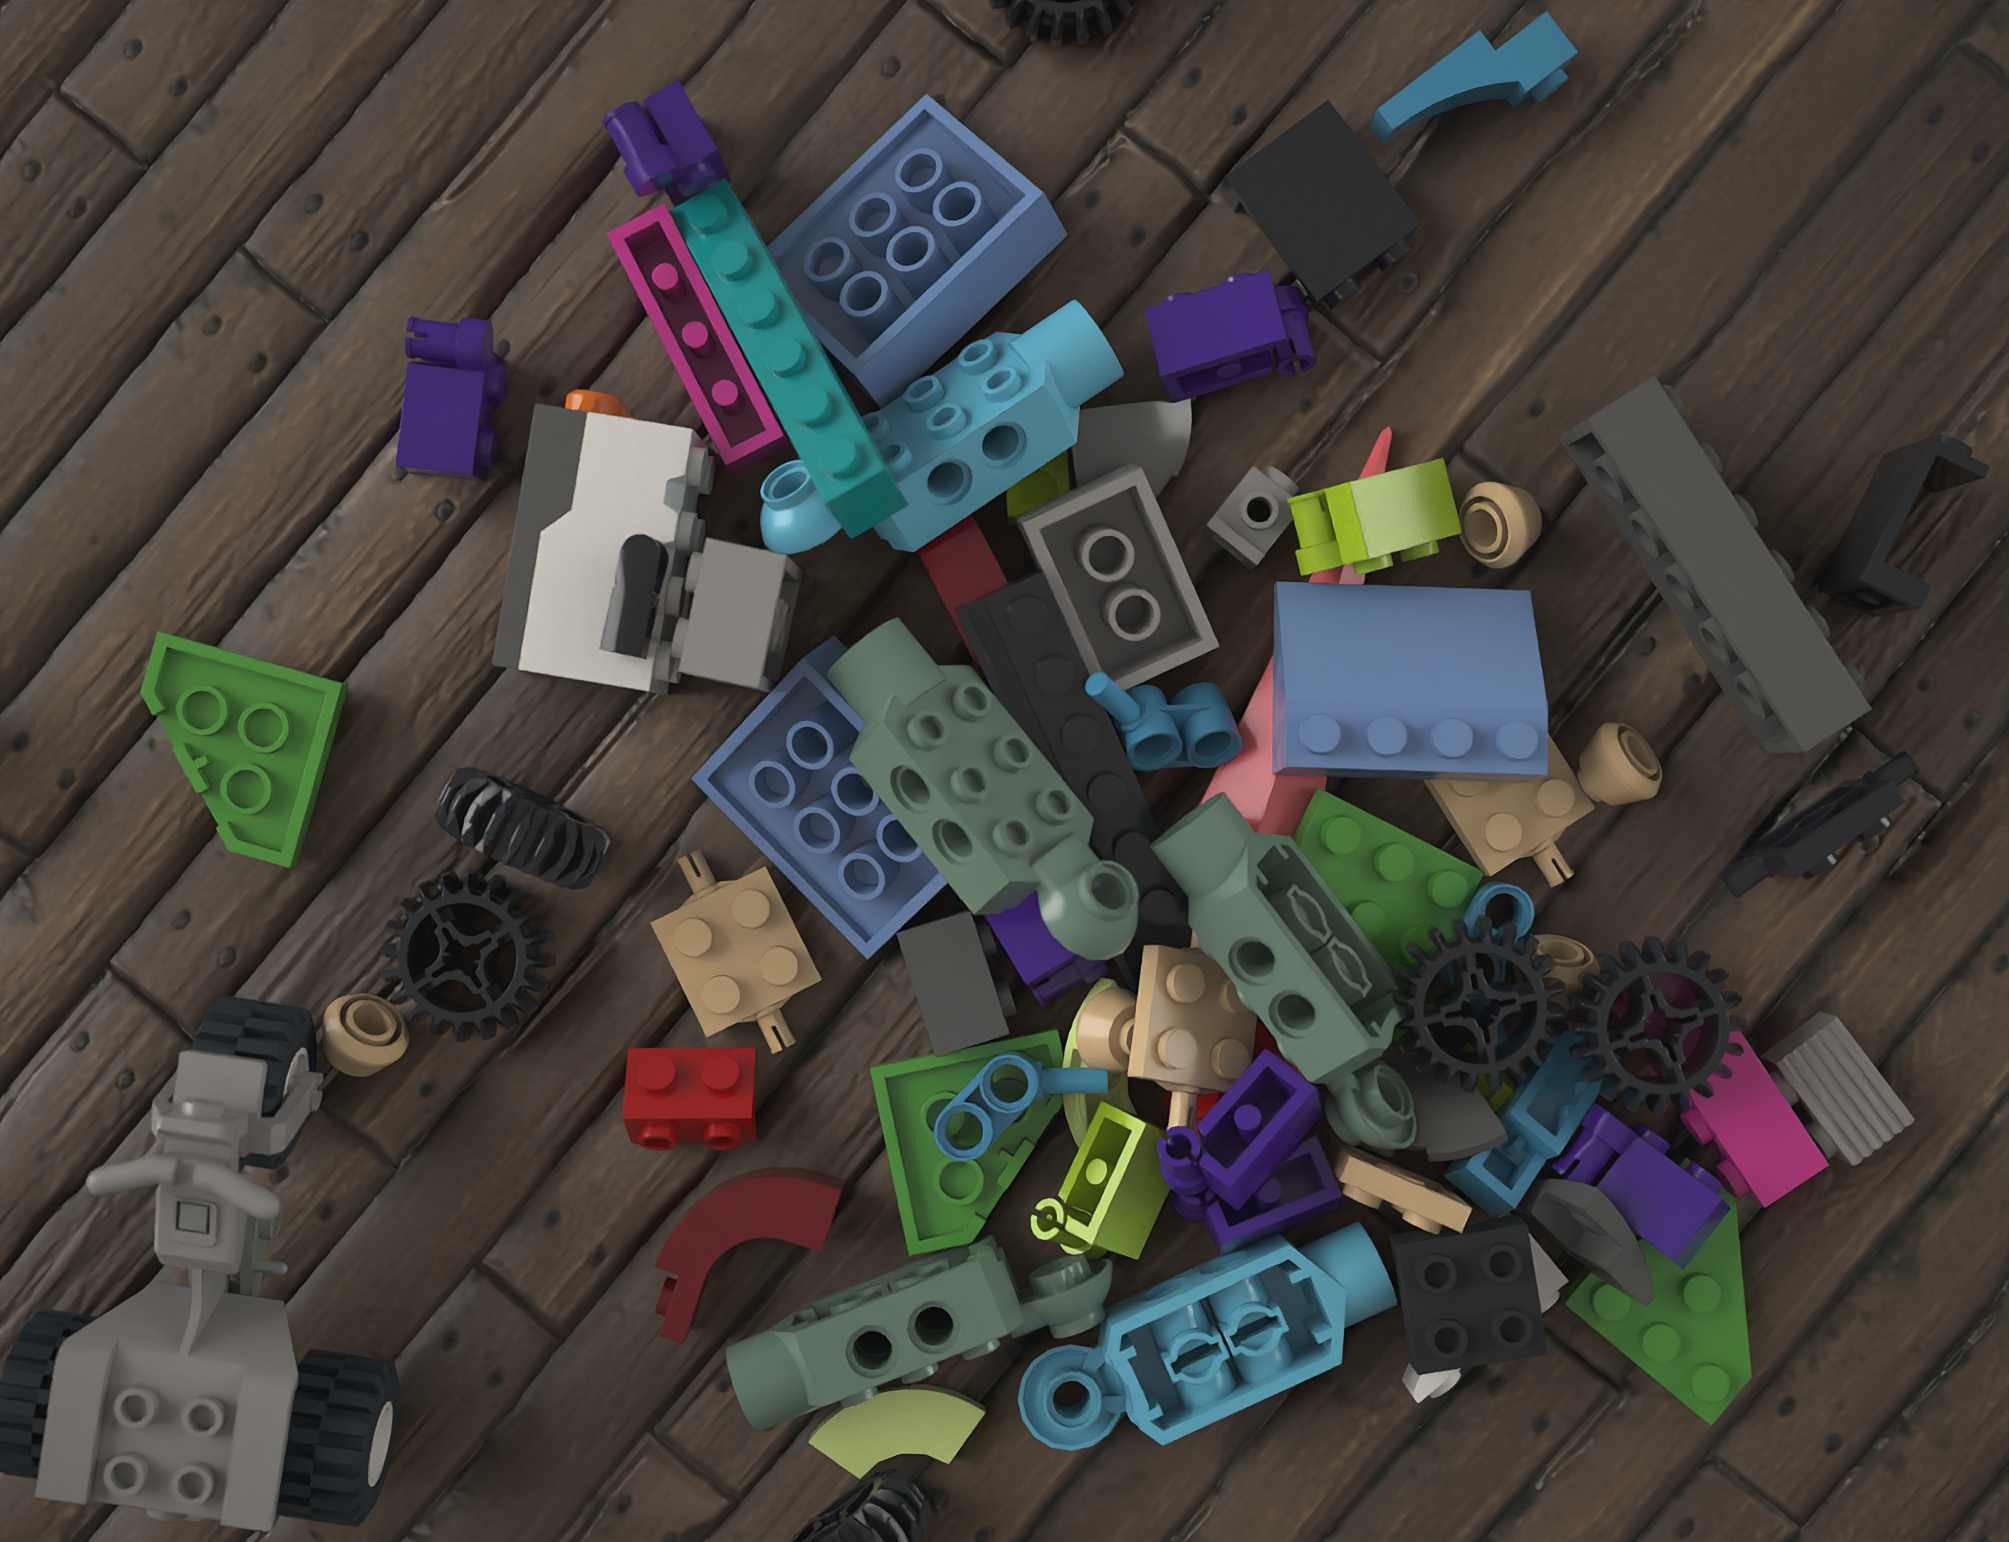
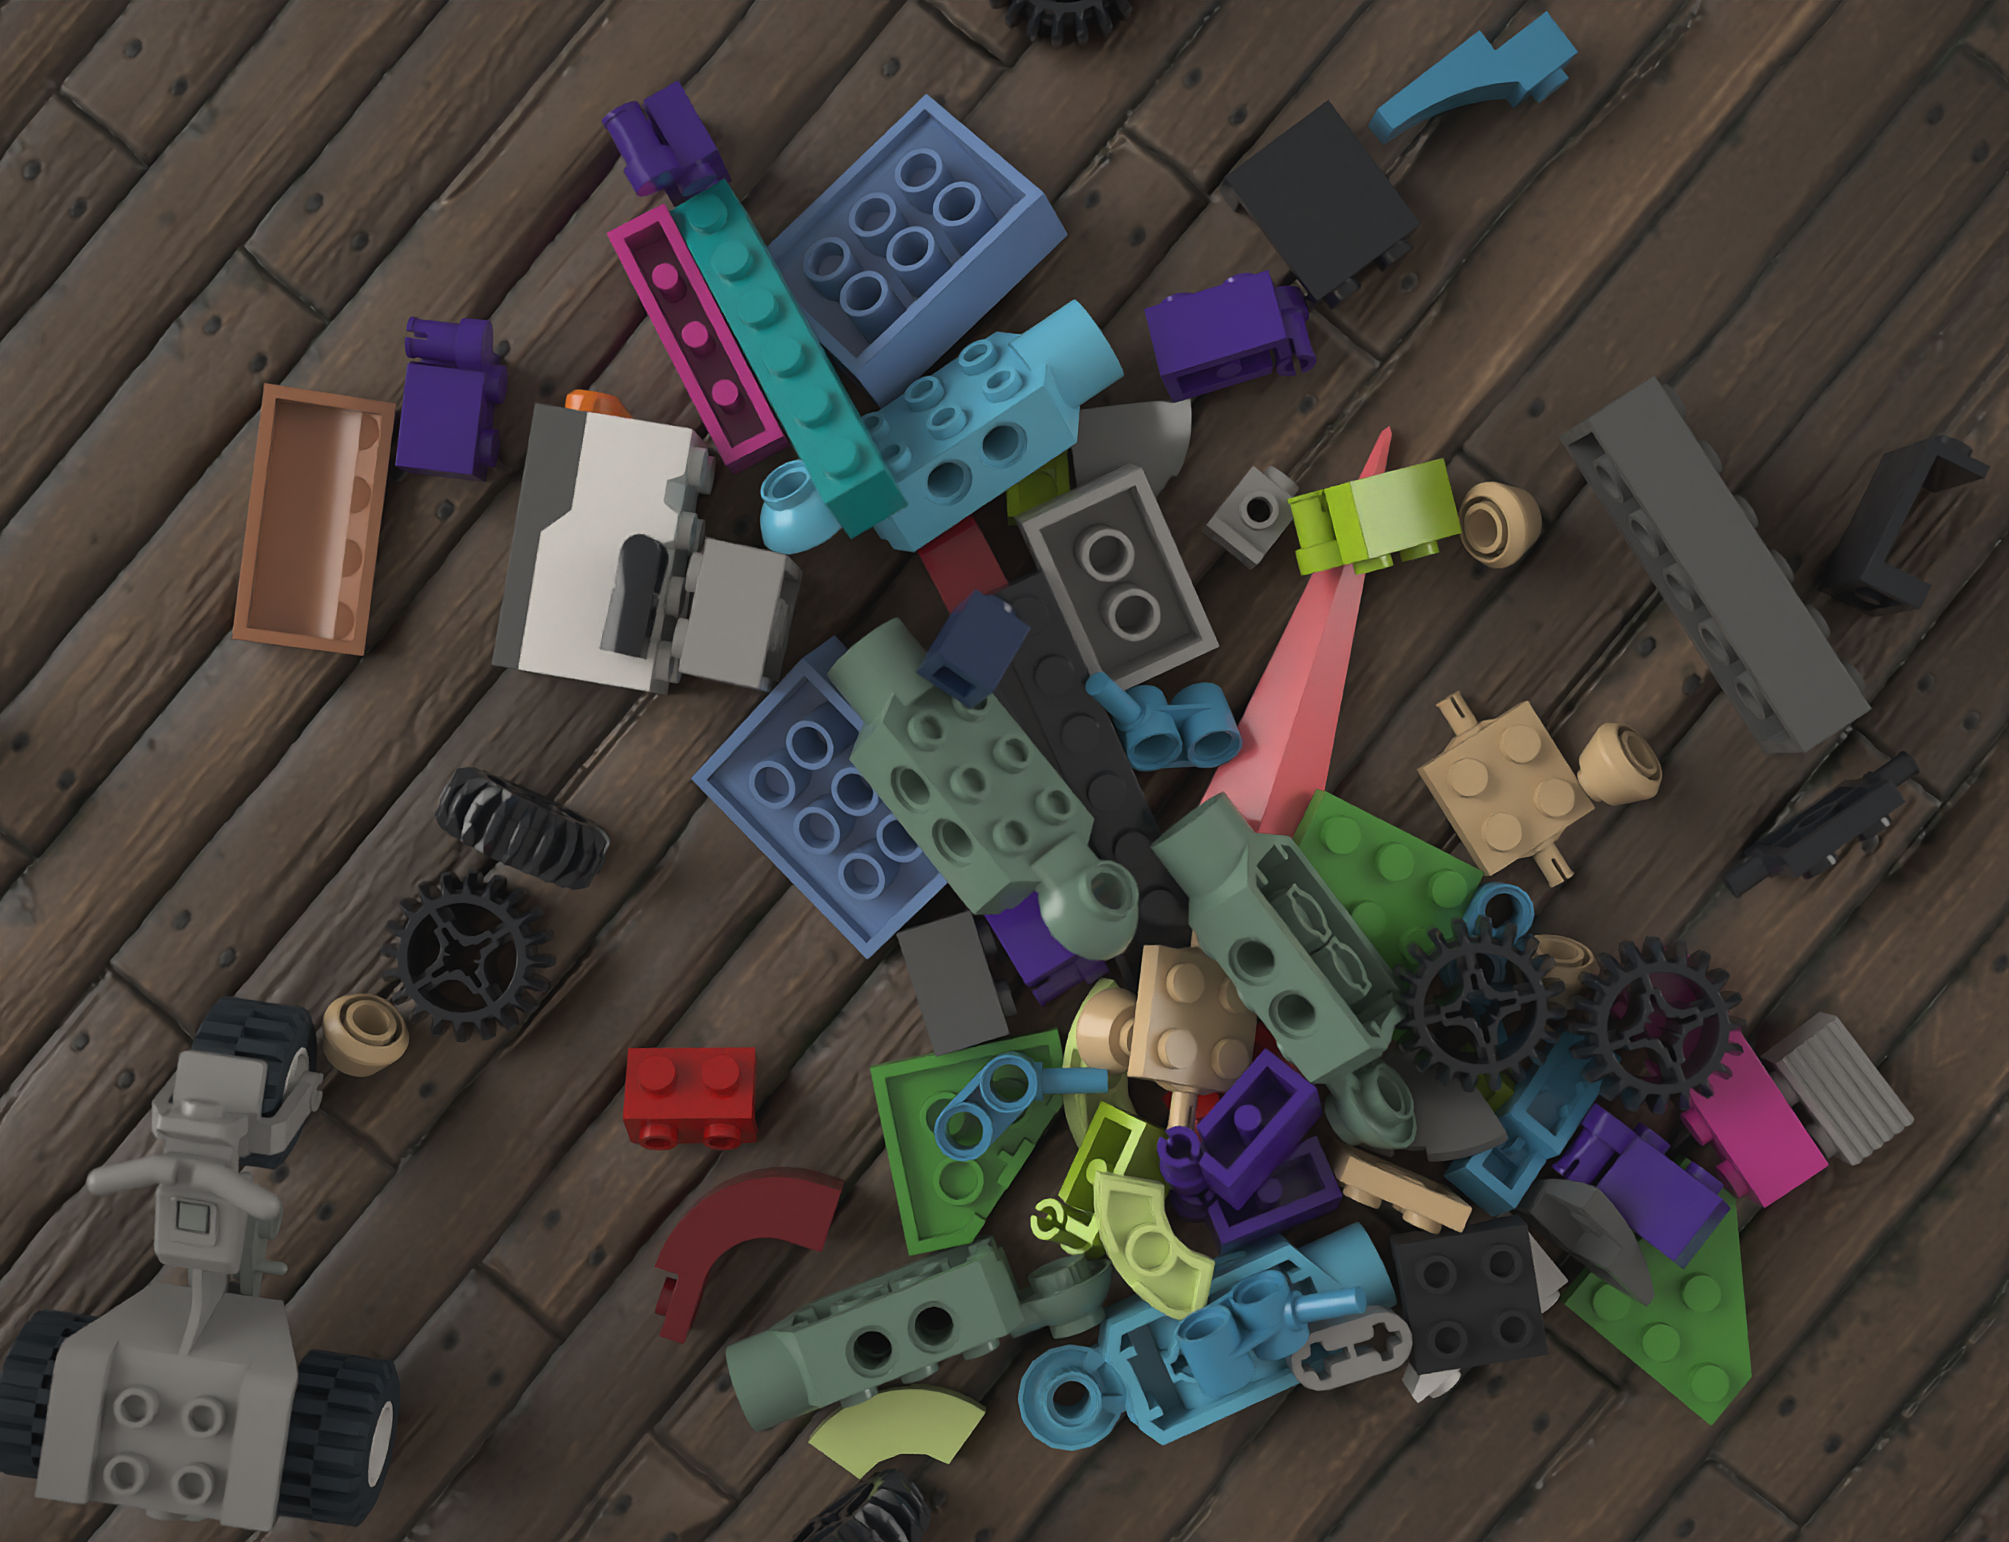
(246, 739): bright green plate -> none
(313, 520): none -> nougat slope
(736, 951): tan plate -> none
(974, 648): none -> dark blue brick
(1144, 1246): none -> yellowish green tile
(1257, 1316): none -> dark azure beam
(1357, 1362): none -> light grey beam
(1407, 683): medium blue slope -> none

